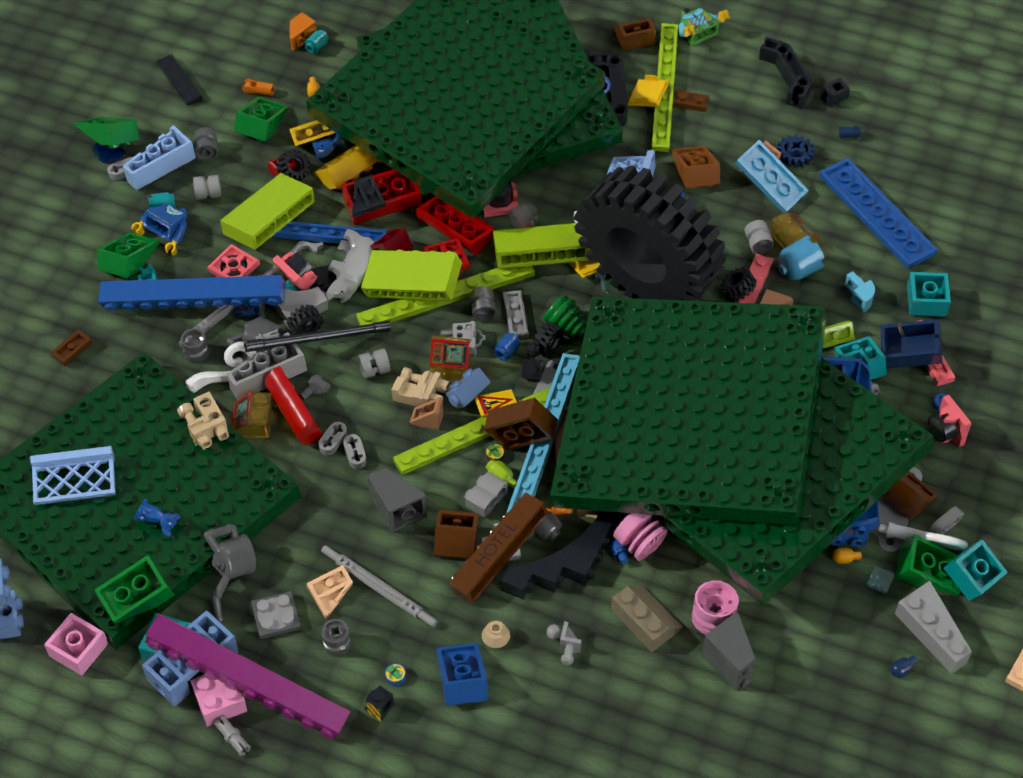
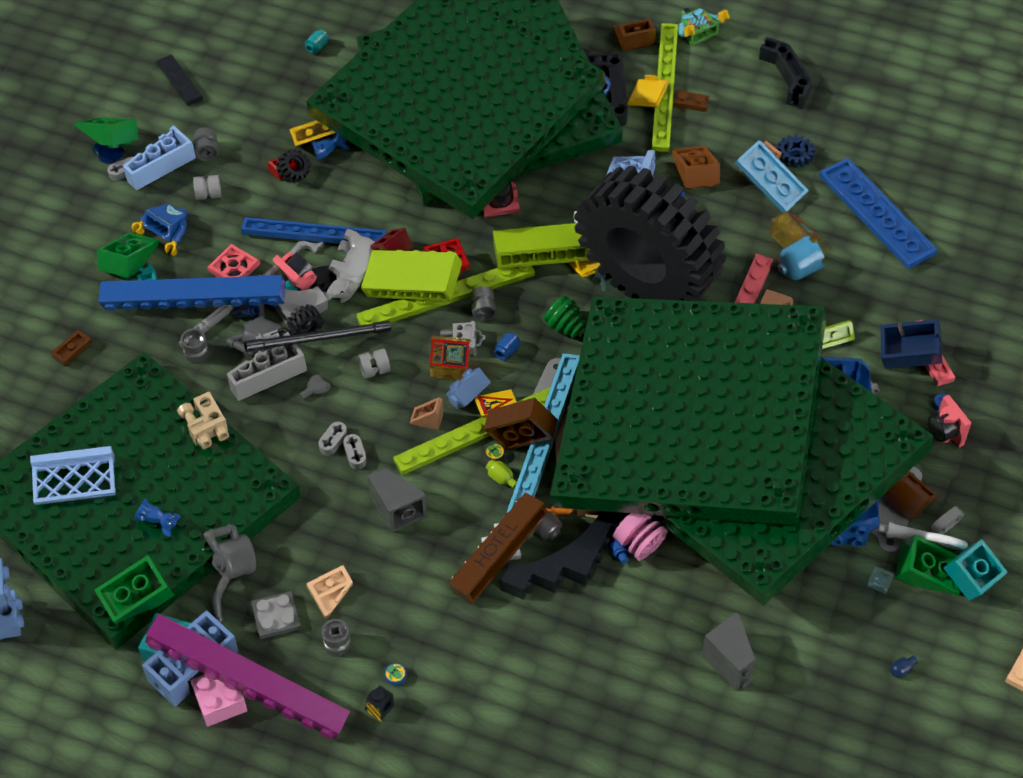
(76, 644): bright pink brick -> none
(160, 199): teal brick -> none
(202, 379): white plant -> none
(232, 735): light grey pin -> none
(253, 415): clear yellow slope -> none
(260, 88): orange bar -> none
(260, 118): green slope -> none
(267, 211): lime brick -> none
(292, 407): red brick -> none
(301, 29): orange slope -> none
(312, 86): light orange cylinder -> none
(345, 167): yellow slope -> none
(366, 196): black wing -> none
(379, 586): light grey axle -> none
(396, 191): red brick -> none
(426, 389): tan hips -> none
(456, 534): reddish brown slope -> none
(462, 674): blue slope -> none
(472, 233): red brick -> none
(486, 494): light grey brick -> none
(495, 634): tan cone -> none
(515, 313): light grey tile -> none
(523, 215): clear brick -> none
(532, 368): black plate -> none
(548, 338): black tyre -> none
(567, 641): light grey piece -> none
(645, 616): dark tan slope -> none
(713, 605): bright pink wheel -> none
(738, 284): black tyre -> none
(759, 237): light grey wheel -> none
(835, 92): black brick -> none
(845, 555): light orange cylinder -> none
(850, 132): dark blue pin -> none
(861, 292): medium azure brick -> none
(867, 351): teal brick -> none
(928, 294): teal brick -> none
(934, 627): light grey wedge -> none

